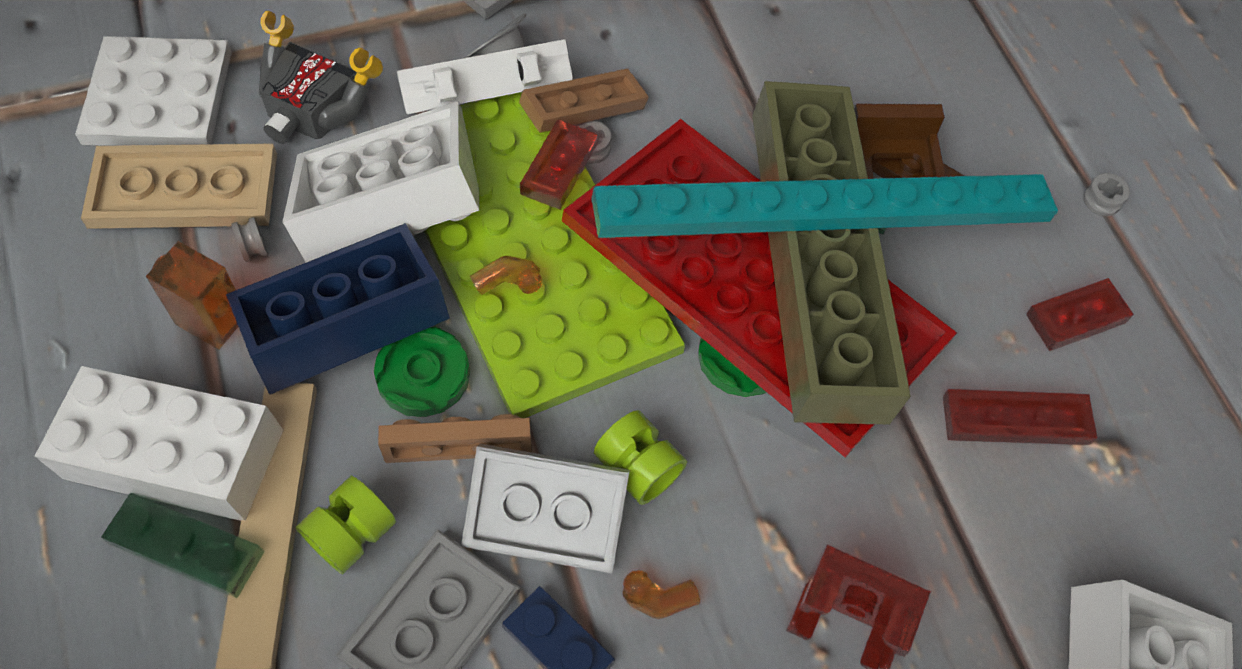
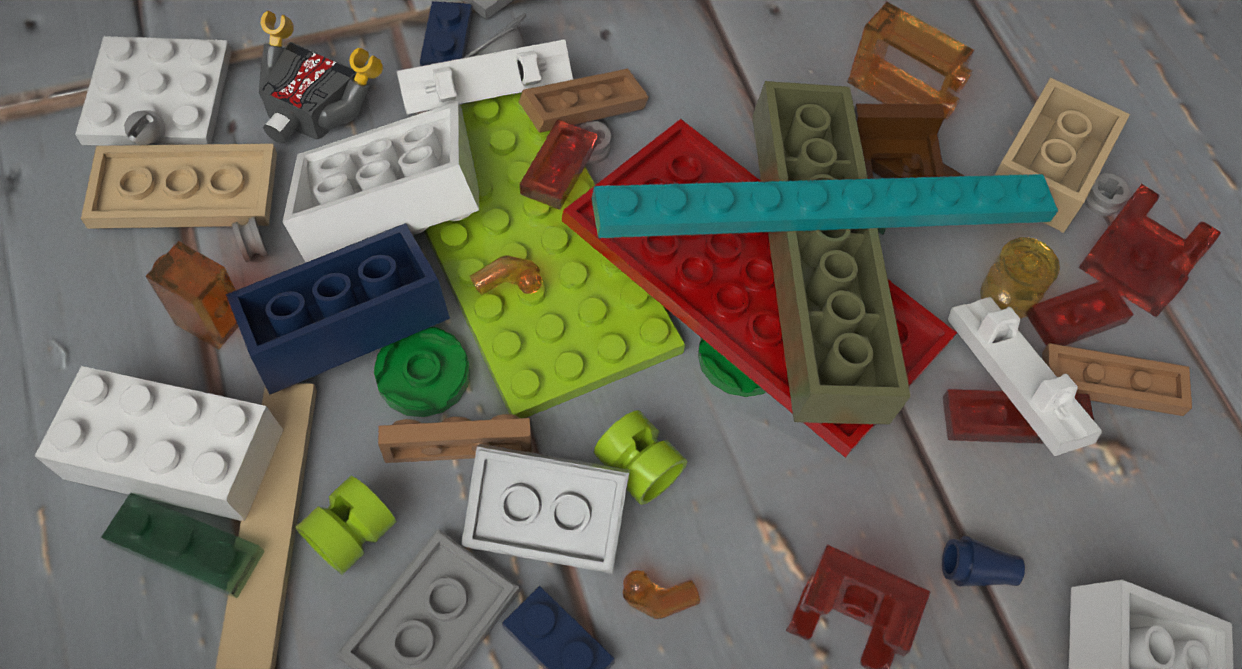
(151, 133): none -> light grey hinge
(446, 32): none -> dark blue plate
(919, 41): none -> clear orange window
(979, 564): none -> dark blue cone
(1021, 275): none -> clear yellow wheel
(1024, 377): none -> white hinge
(1068, 143): none -> tan brick
(1123, 379): none -> medium nougat plate
(1144, 257): none -> clear red panel

